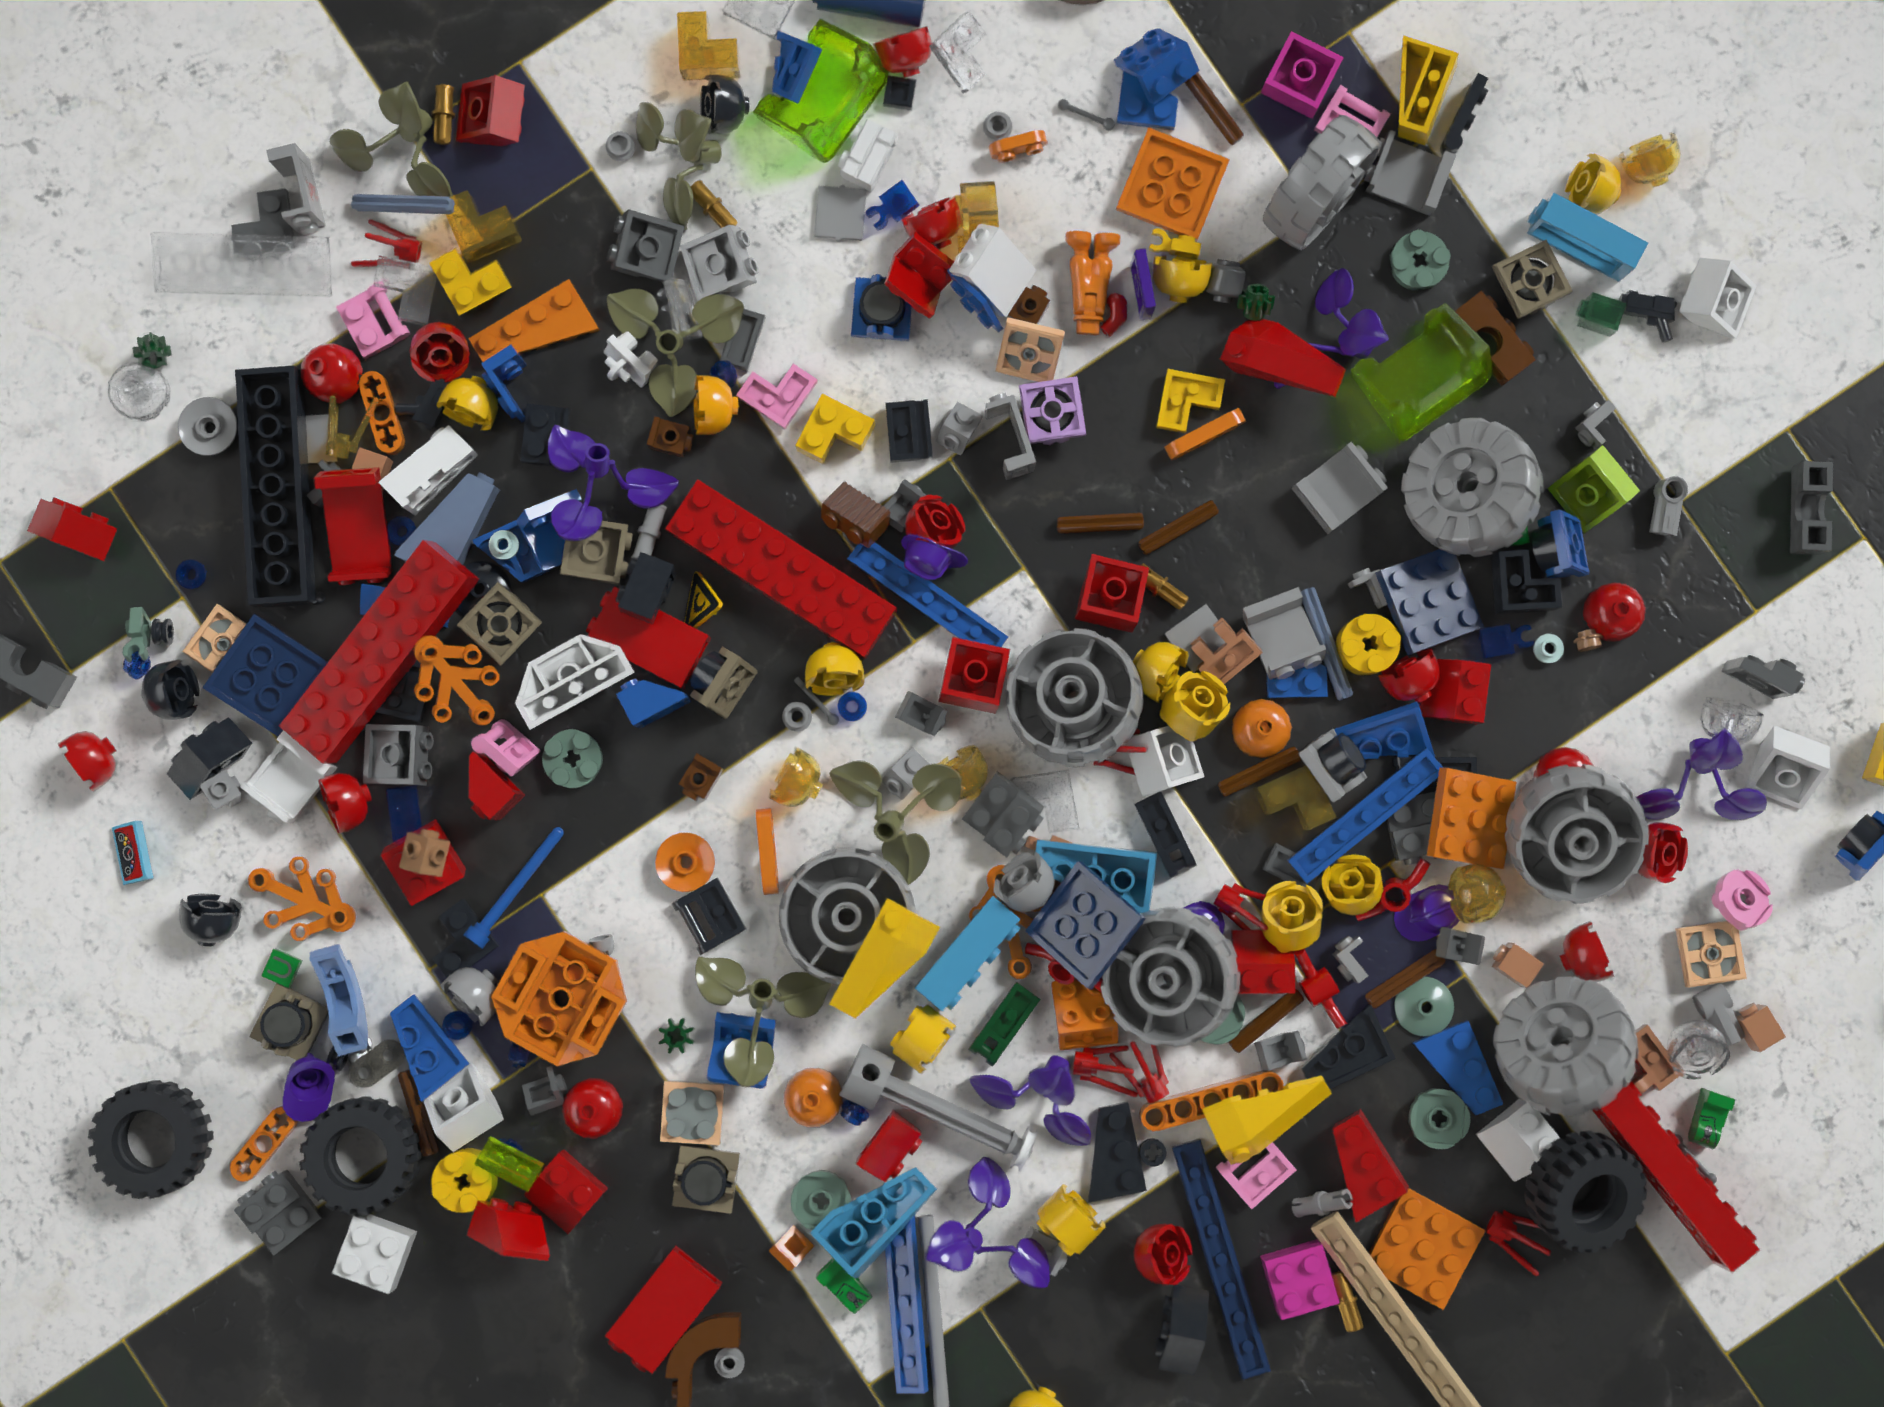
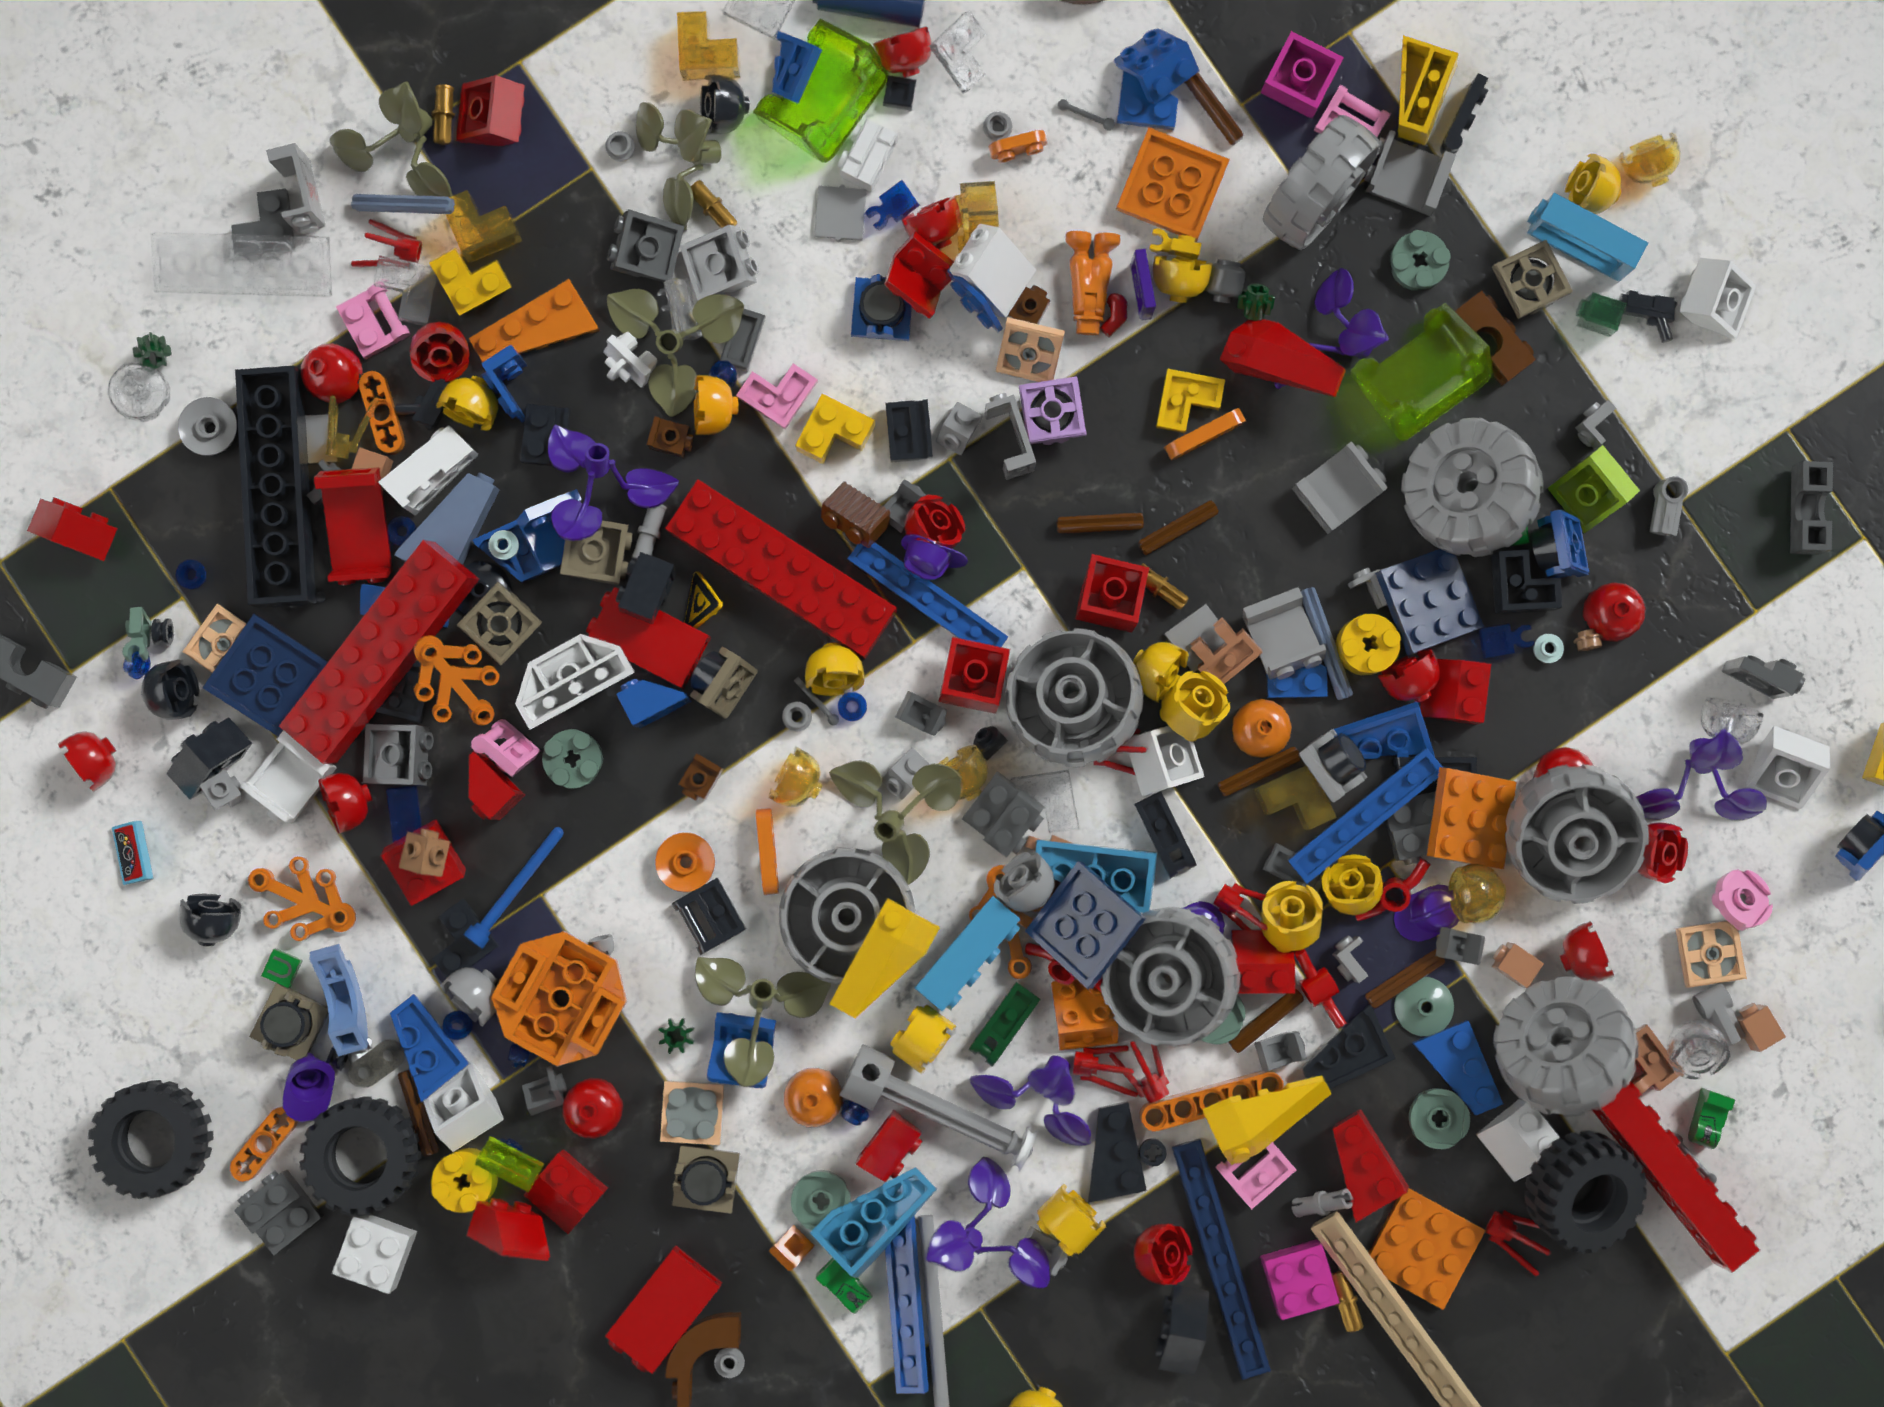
(989, 741): none -> black plate

